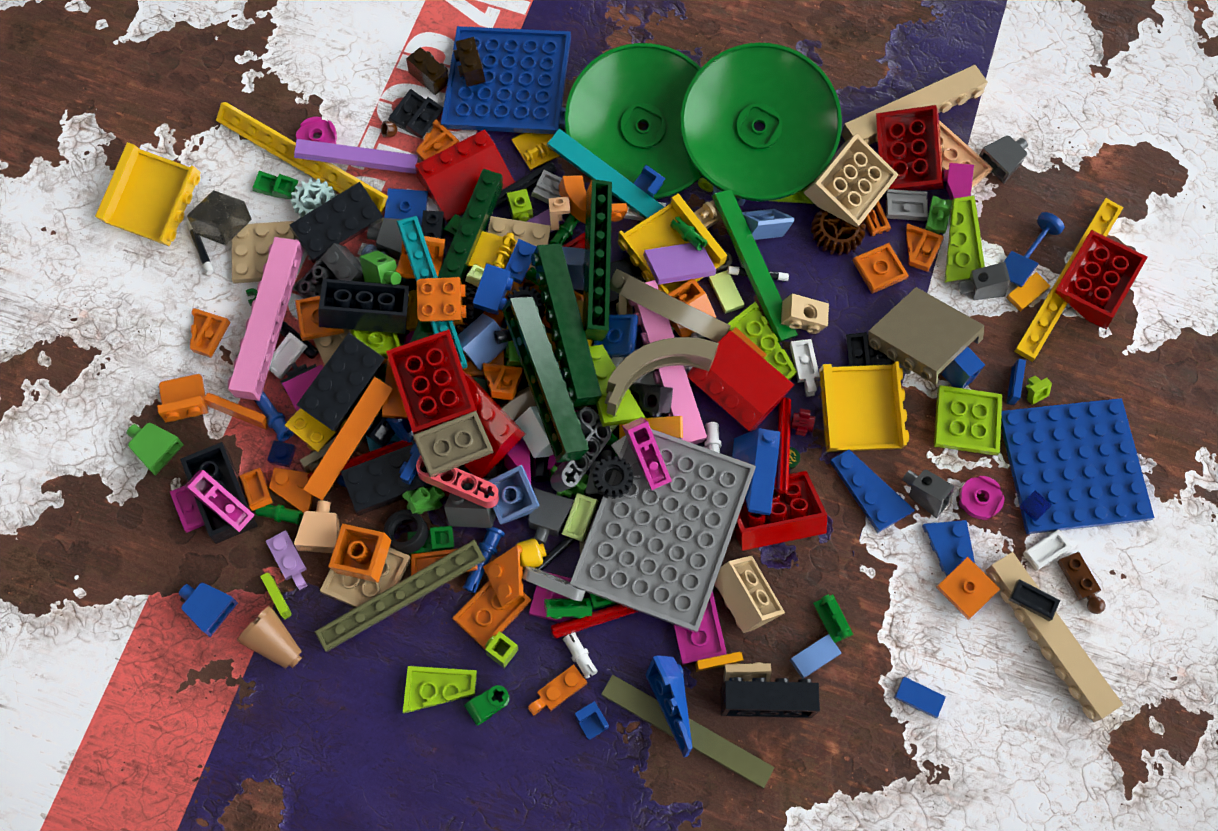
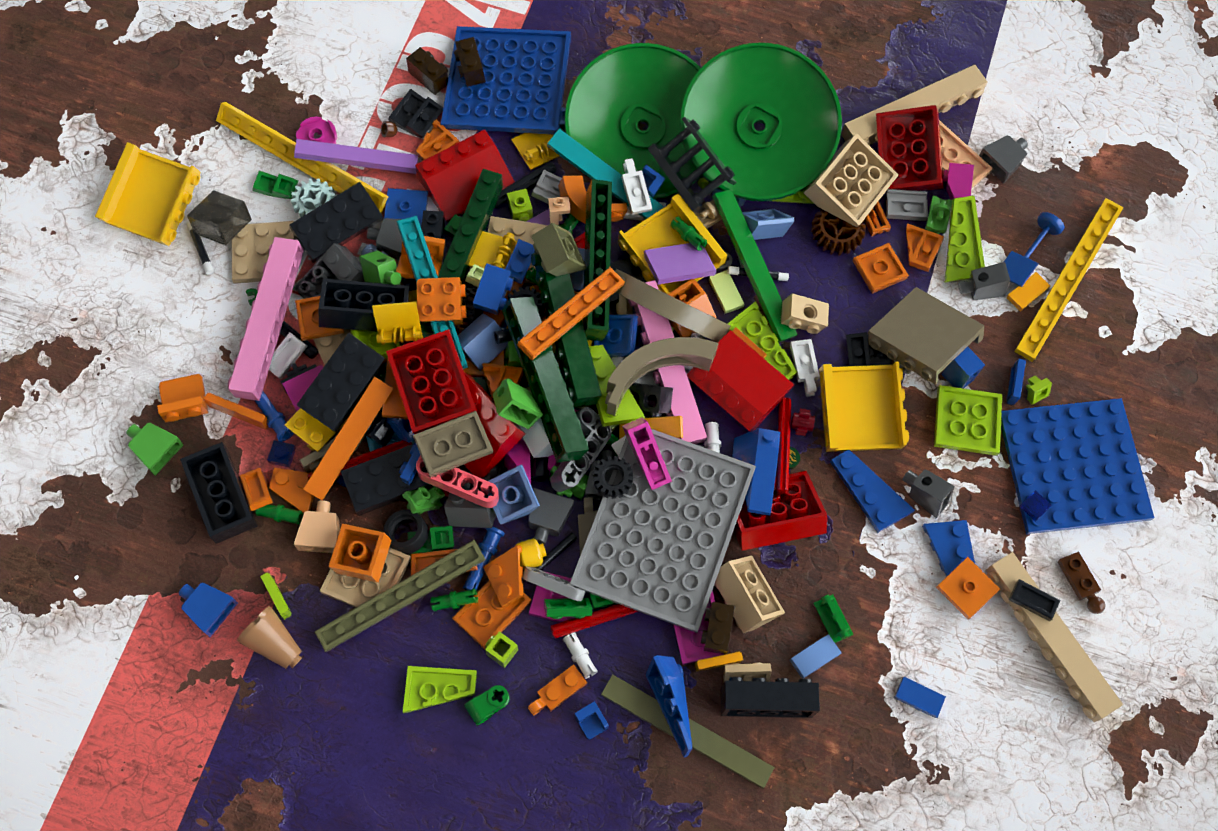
(187, 509): dark pink plate -> none
(207, 332): orange wing -> none
(219, 500): dark pink slope -> none
(287, 558): lavender plate -> none
(397, 322): none -> yellow hinge
(454, 600): none -> green pin
(516, 404): none -> bright green torso
(558, 251): none -> olive slope
(570, 313): none -> orange tile
(580, 517): yellowish green tile -> none
(635, 189): none -> white plate
(684, 183): none -> black fence
(719, 628): none -> dark brown brick
(970, 502): dark pink plate -> none
(1047, 550): white tile -> none
(1100, 278): red slope -> none

